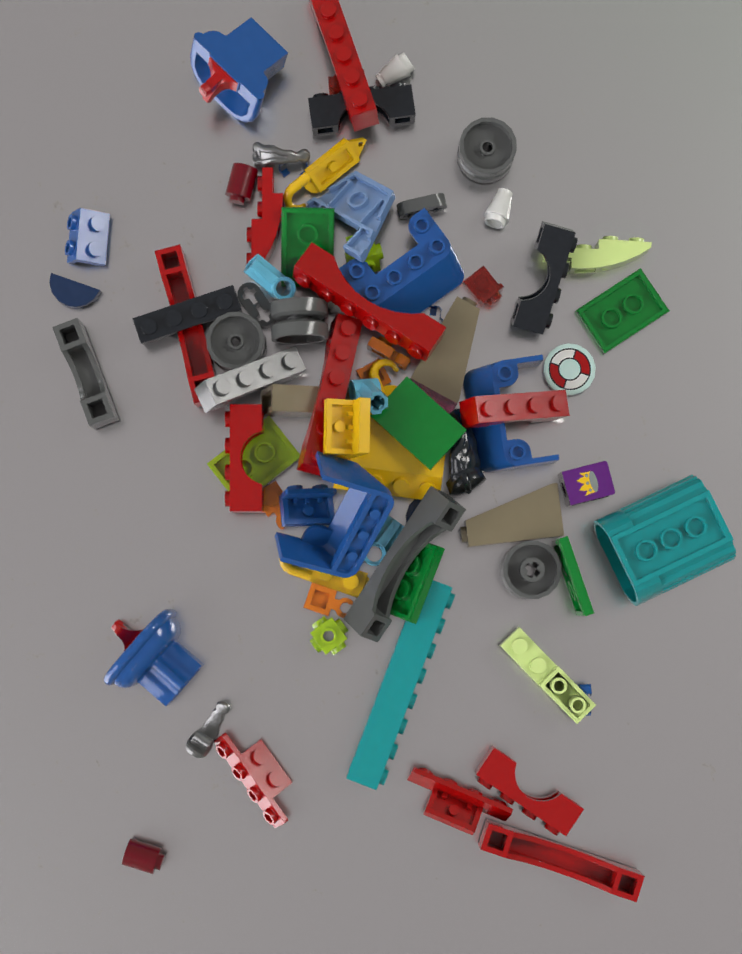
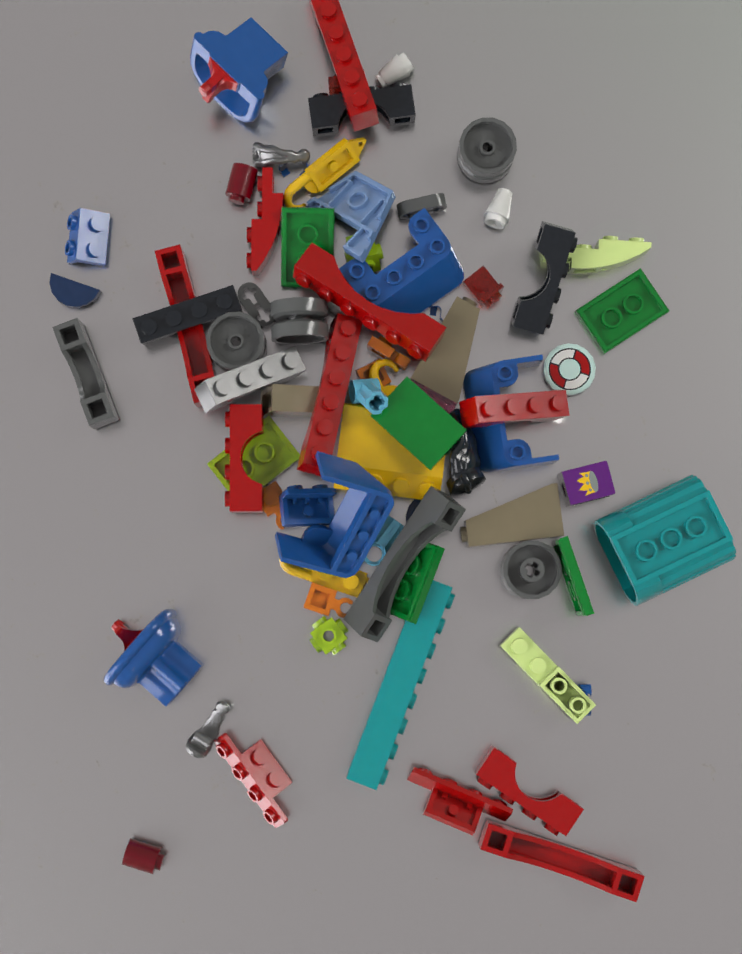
(268, 277): medium azure piece -> none
(347, 427): yellow bracket -> none

